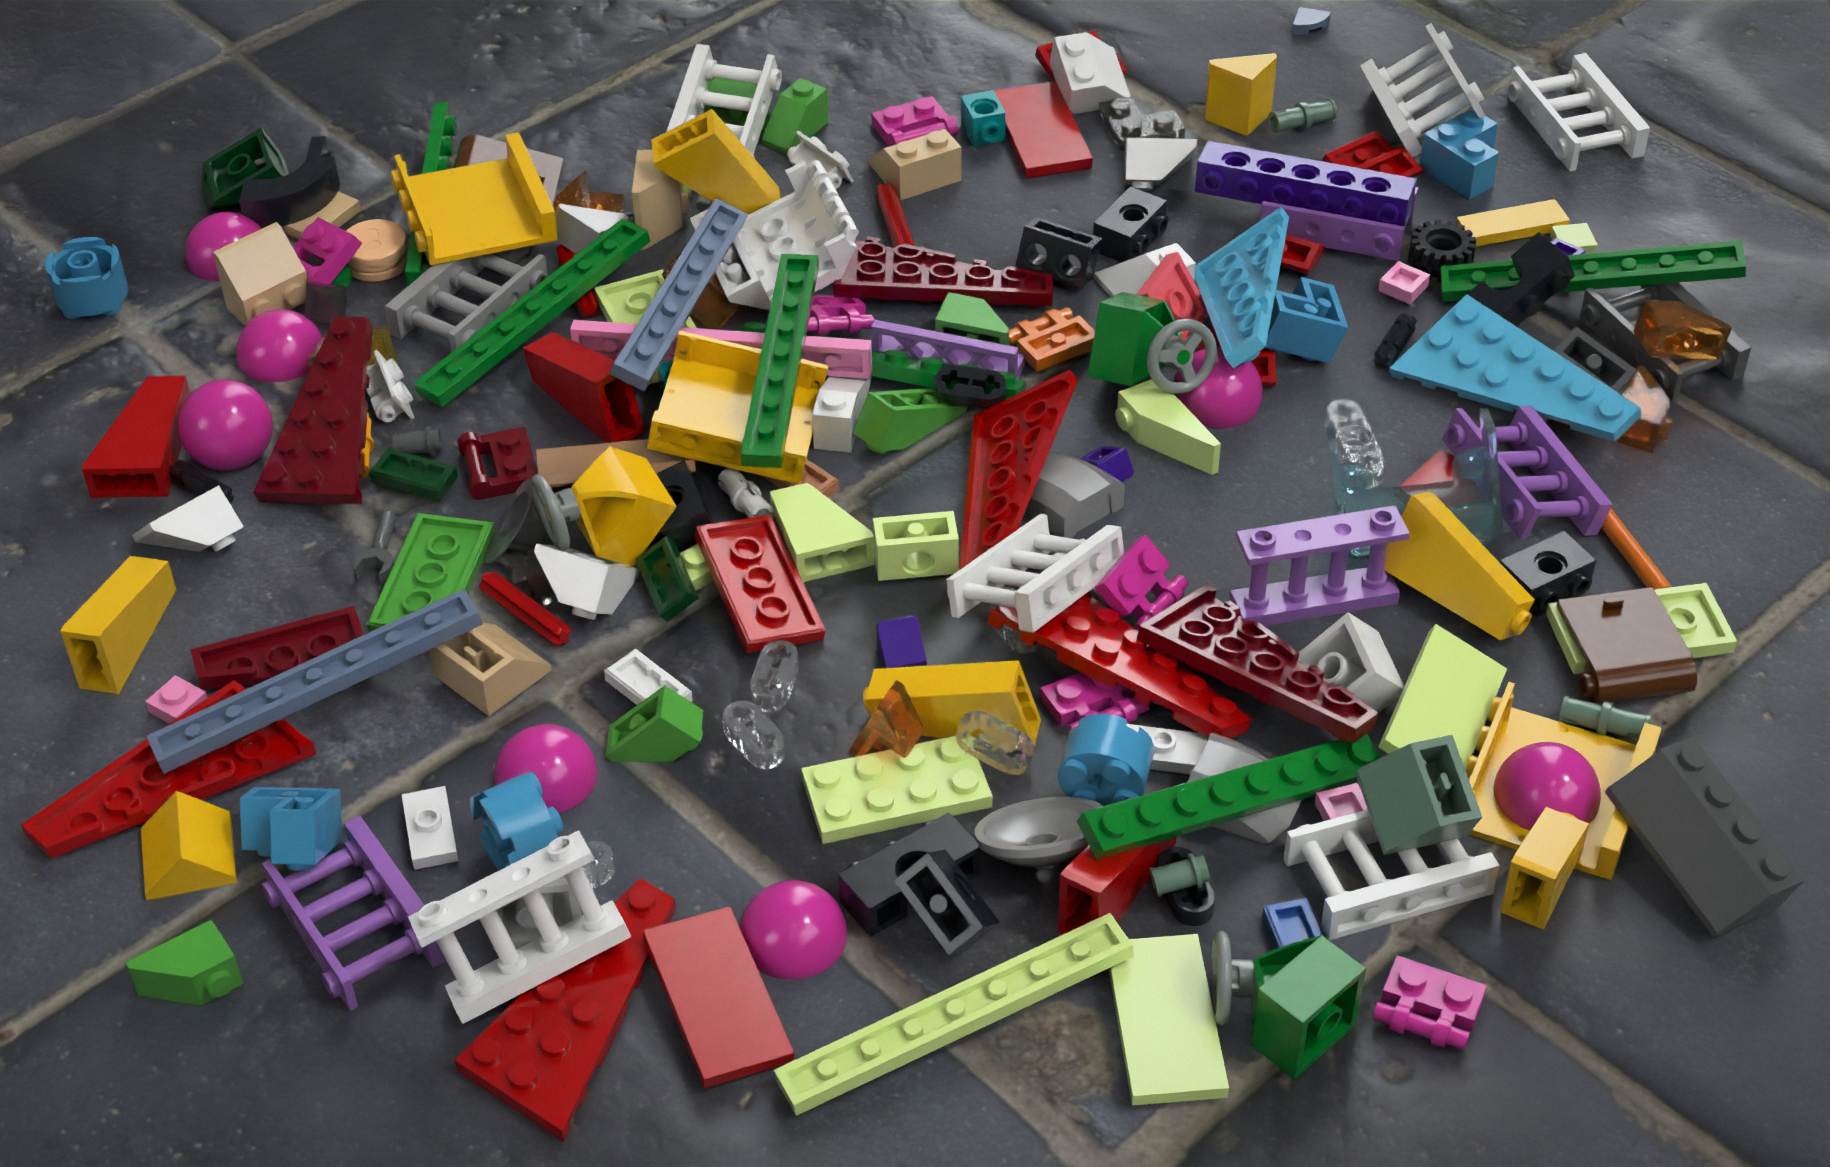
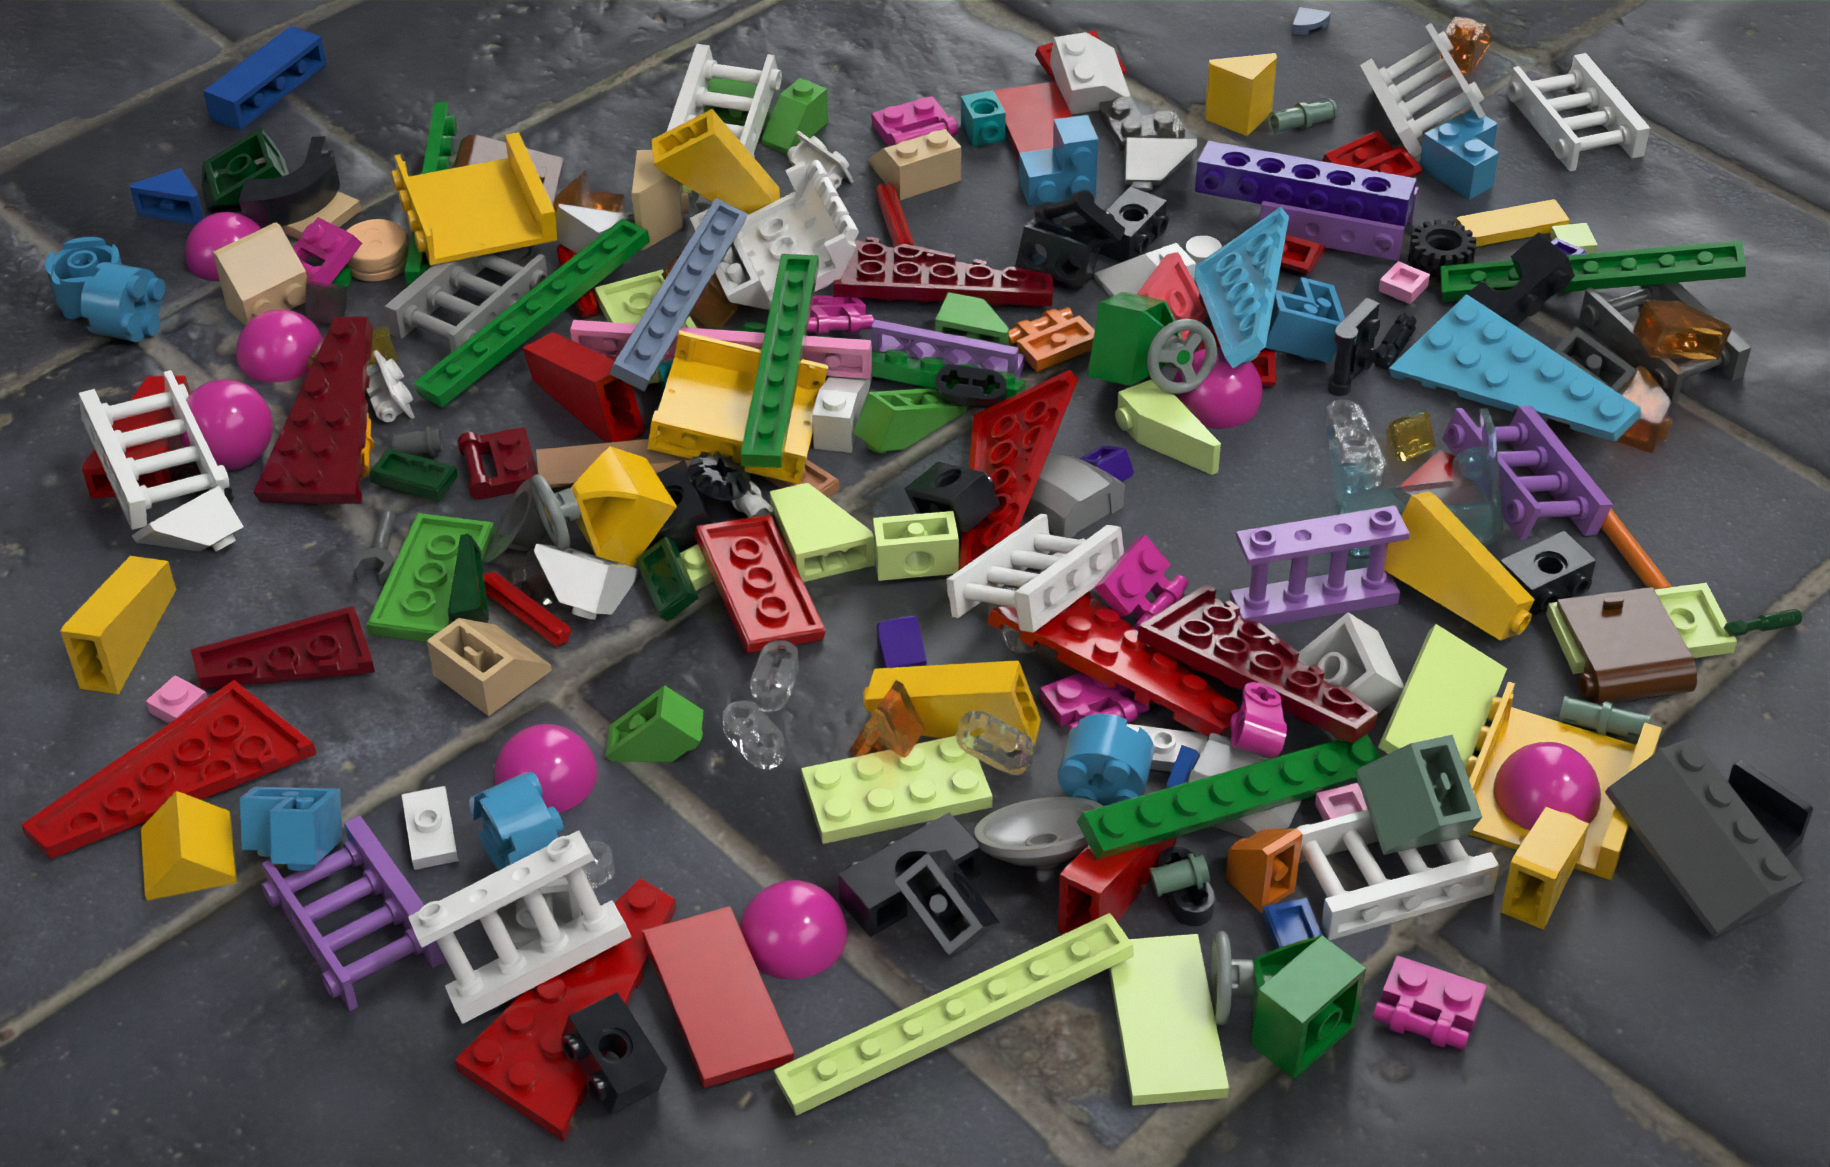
(122, 302): none -> dark azure brick
(125, 471): none -> white fence
(167, 198): none -> blue slope
(187, 968): bright green slope -> none
(265, 77): none -> blue brick
(313, 680): sand blue plate -> none
(468, 589): none -> dark green slope
(612, 1028): none -> black brick
(640, 677): white plate -> none
(705, 477): none -> black gear
(954, 489): none -> black brick
(1066, 167): none -> dark azure brick
(1090, 218): none -> black plate
(1183, 765): none -> blue tile
(1201, 247): none -> white tile
(1259, 722): none -> dark pink piece
(1265, 865): none -> orange slope
(1354, 346): none -> black plate
(1411, 435): none -> clear yellow tile
(1469, 42): none -> clear orange slope
(1765, 622): none -> dark green piece
(1775, 808): none -> black panel

